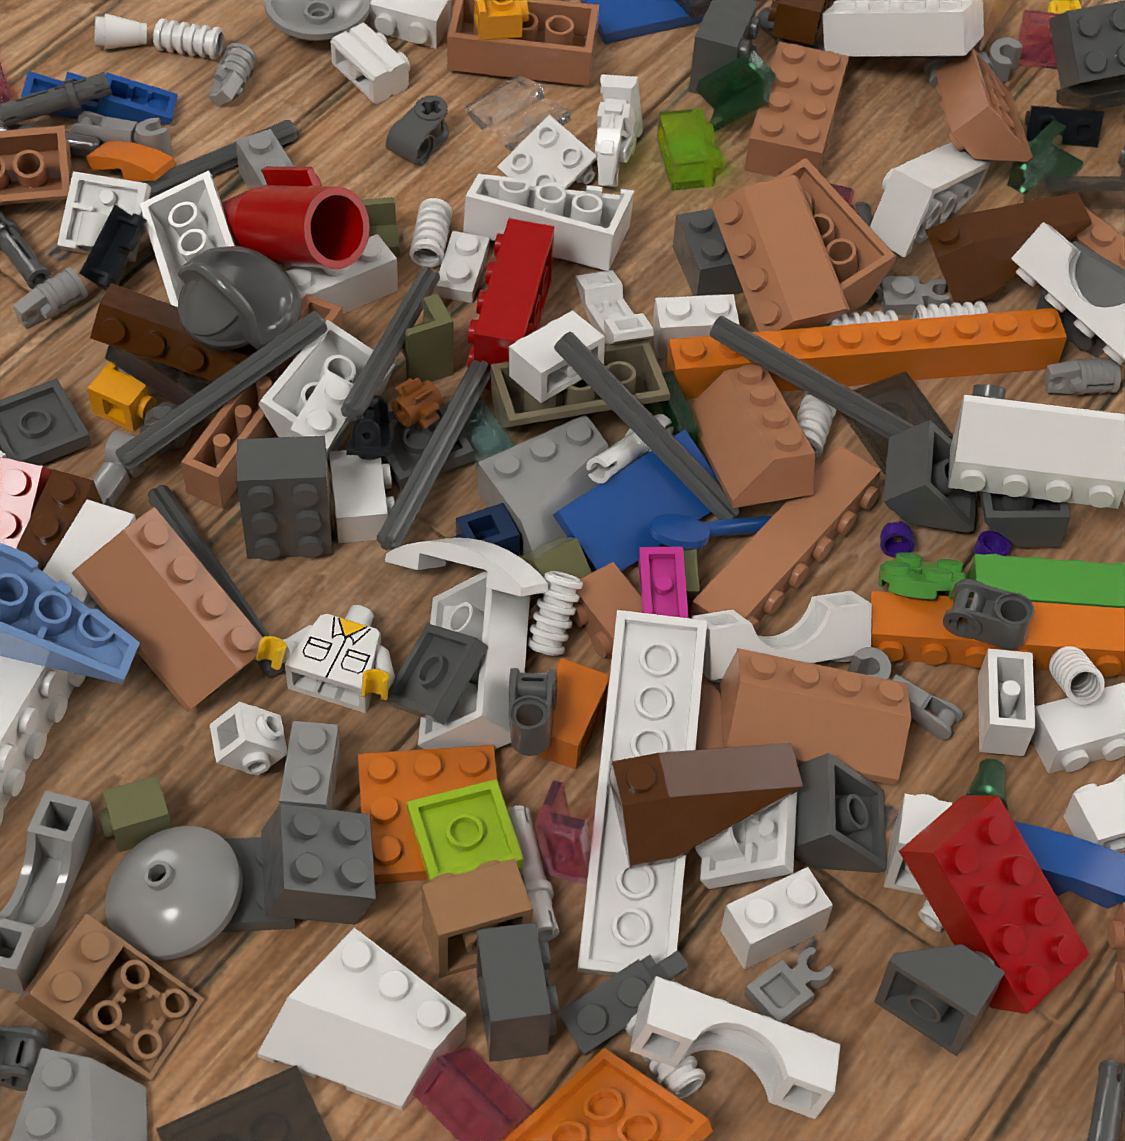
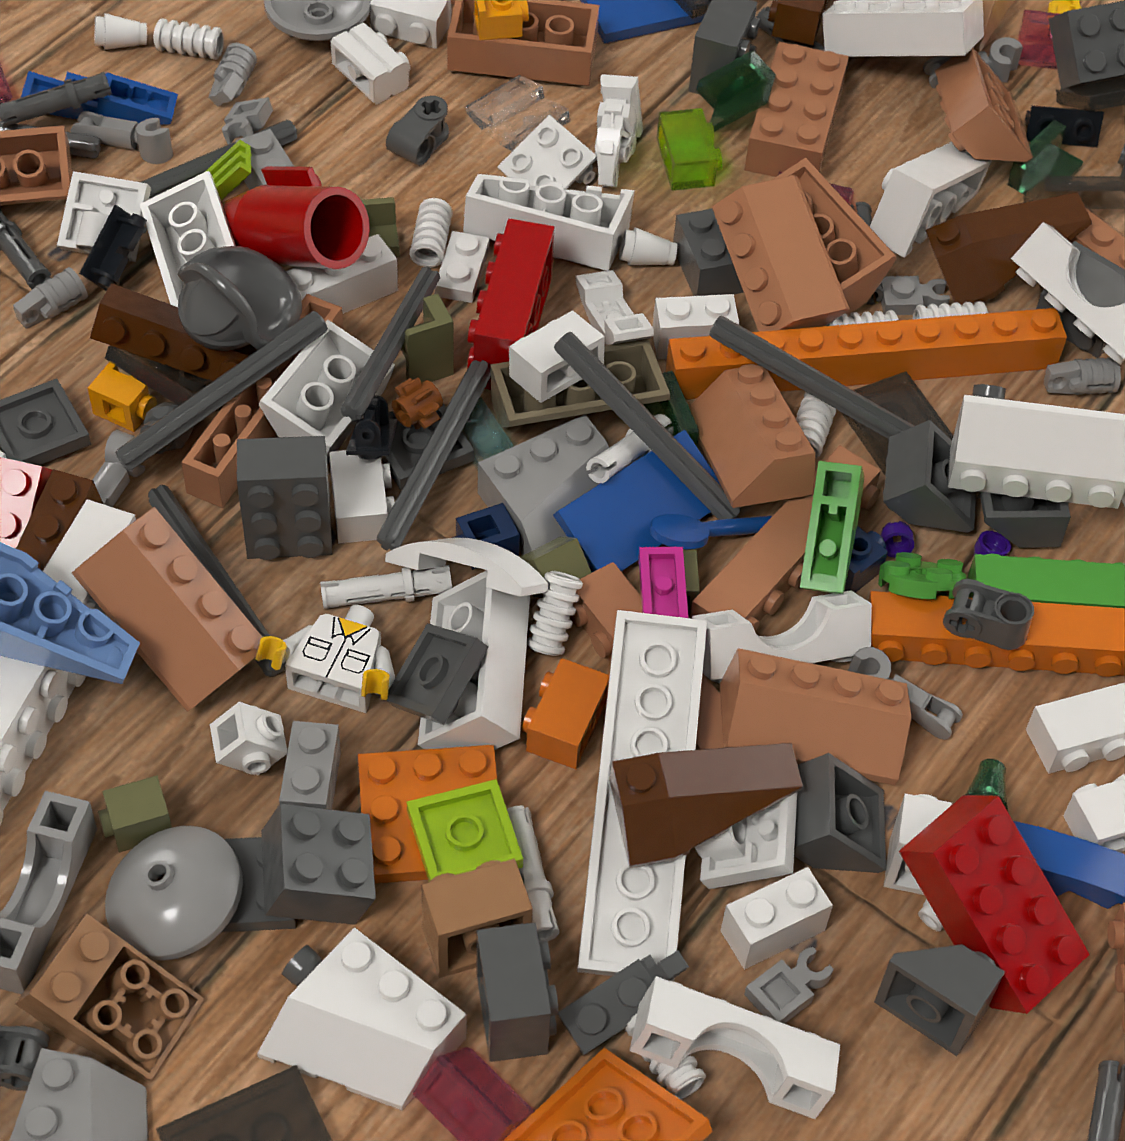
(134, 159): orange slope -> none
(231, 168): none -> lime tile
(246, 118): none -> light grey plate
(301, 965): none -> dark grey hinge
(323, 410): white plate -> none
(386, 587): none -> white pin
(531, 703): dark grey piece -> none
(562, 838): clear pink panel -> none
(646, 248): none -> white cone
(832, 527): none -> bright green slope
(867, 556): none -> dark blue brick
(1006, 702): white brick -> none
(1076, 675): white piece -> none

